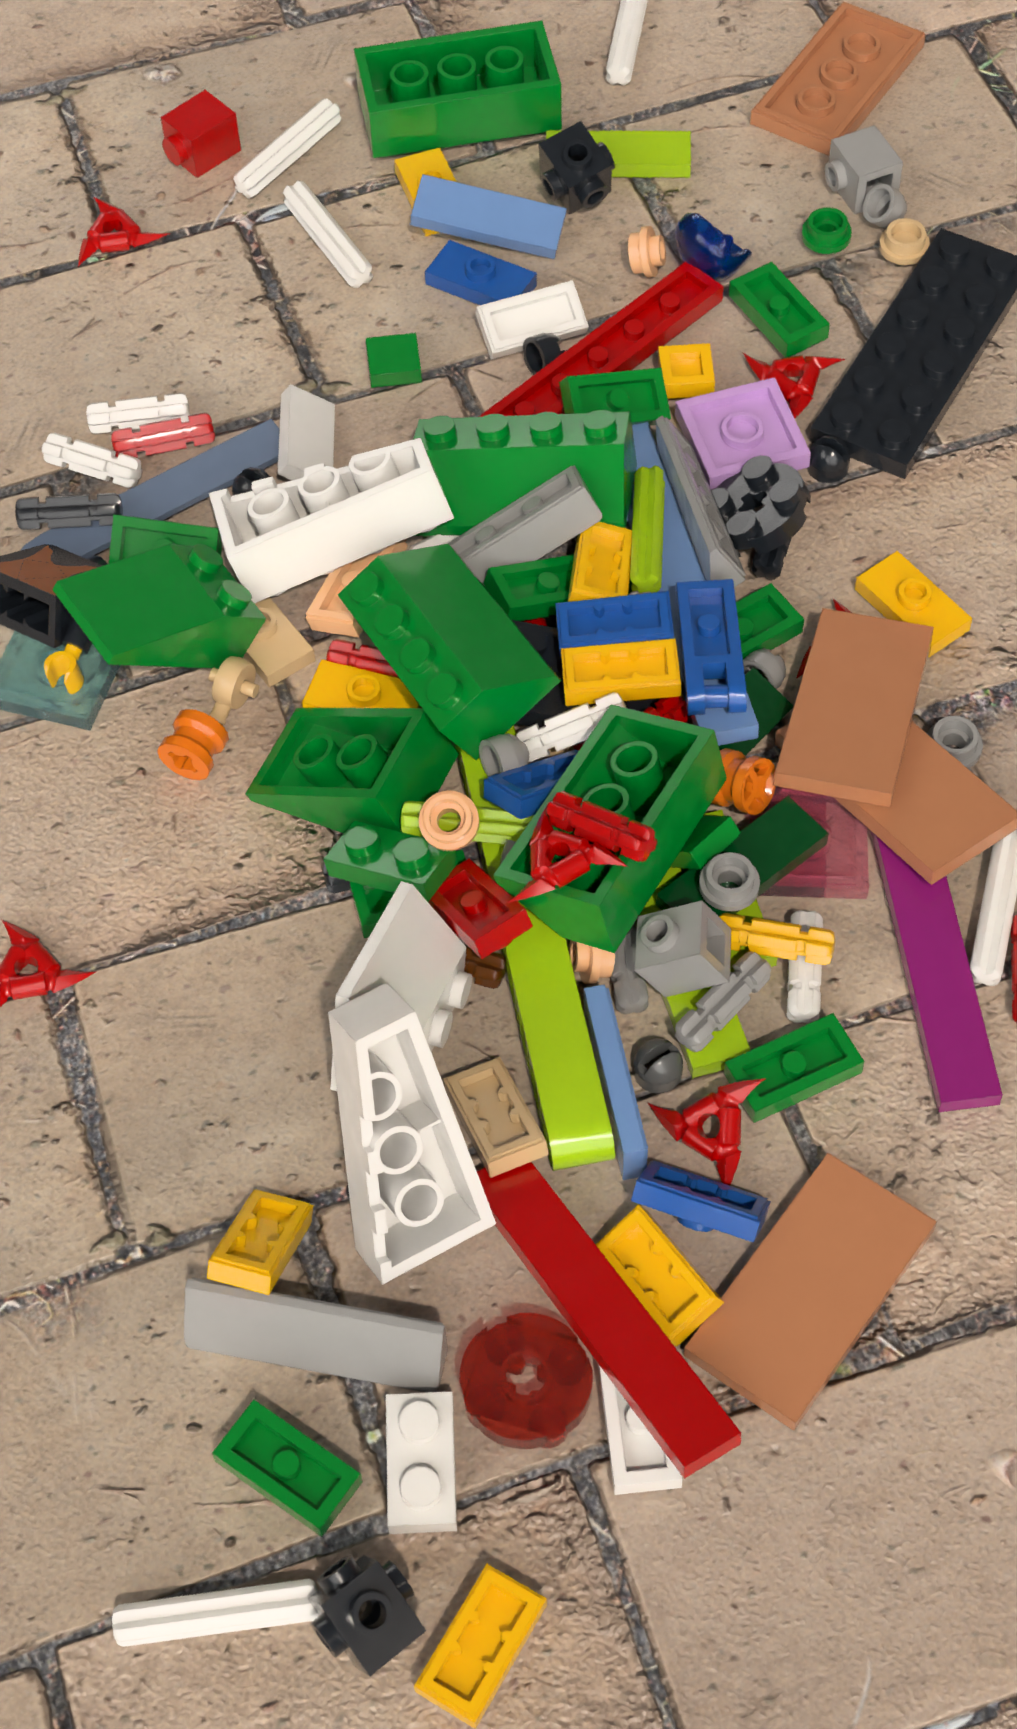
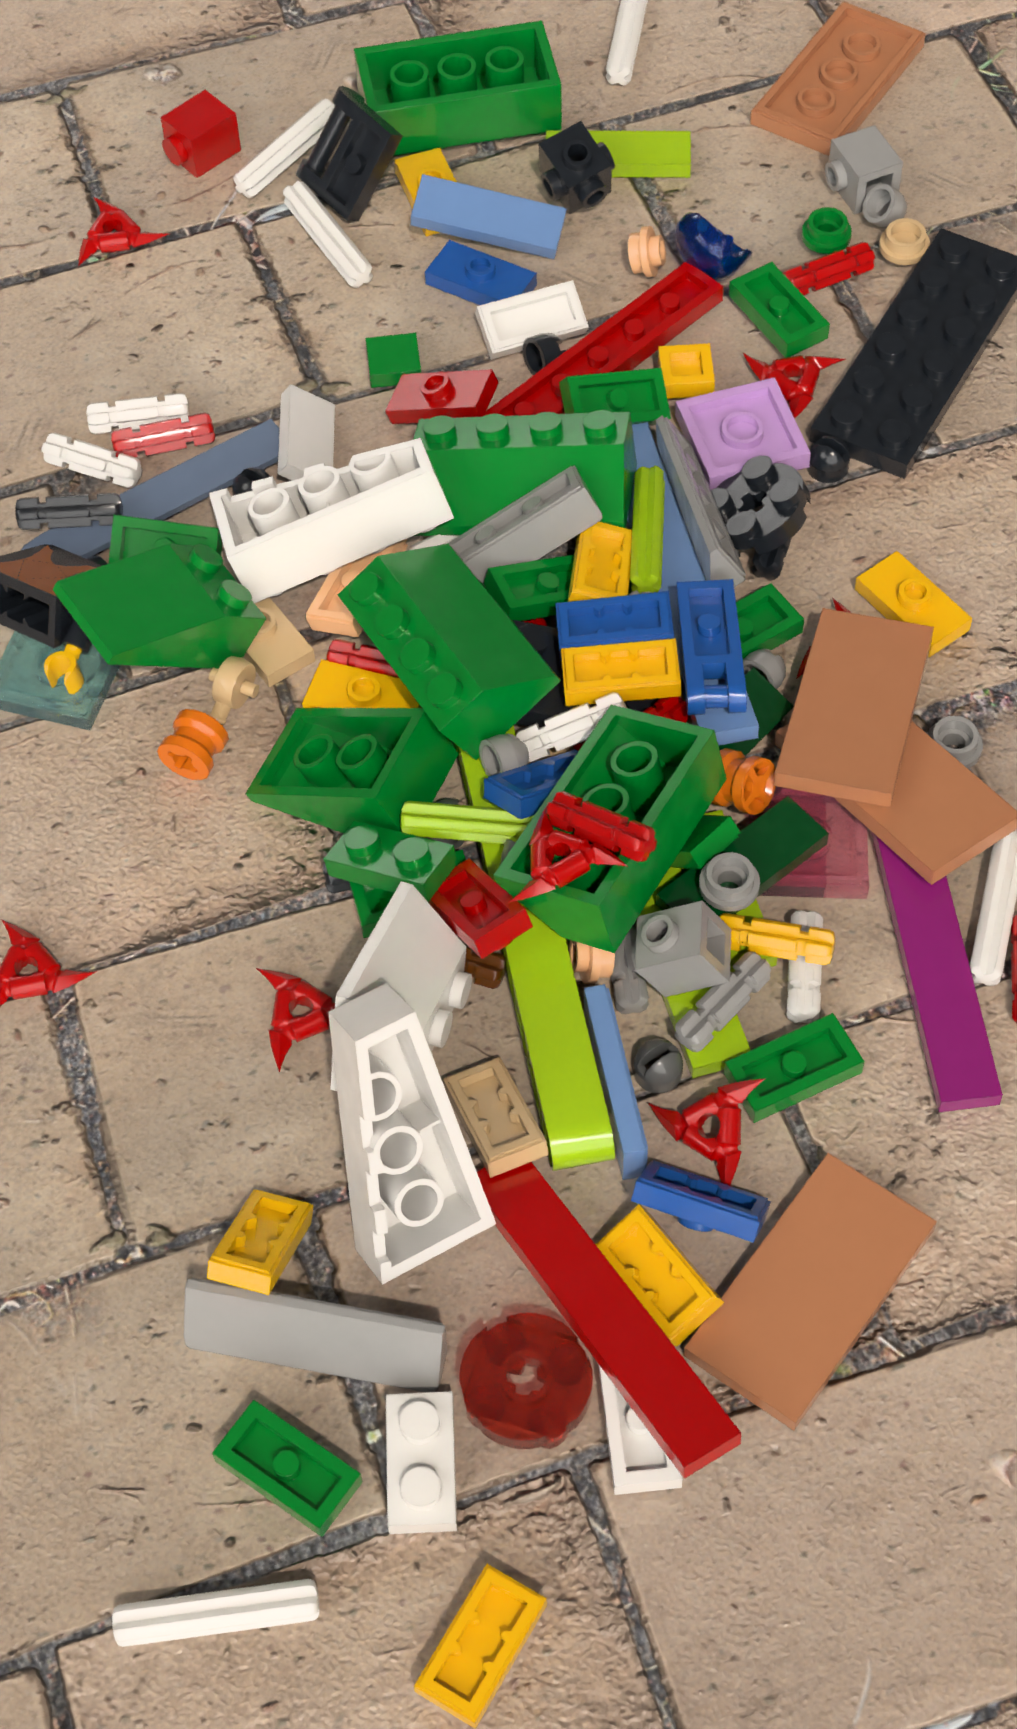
(286, 1027): none -> red piece
(358, 159): none -> black plate
(384, 1626): black brick -> none
(441, 394): none -> plate
(443, 803): light nougat plate -> none
(832, 268): none -> red axle

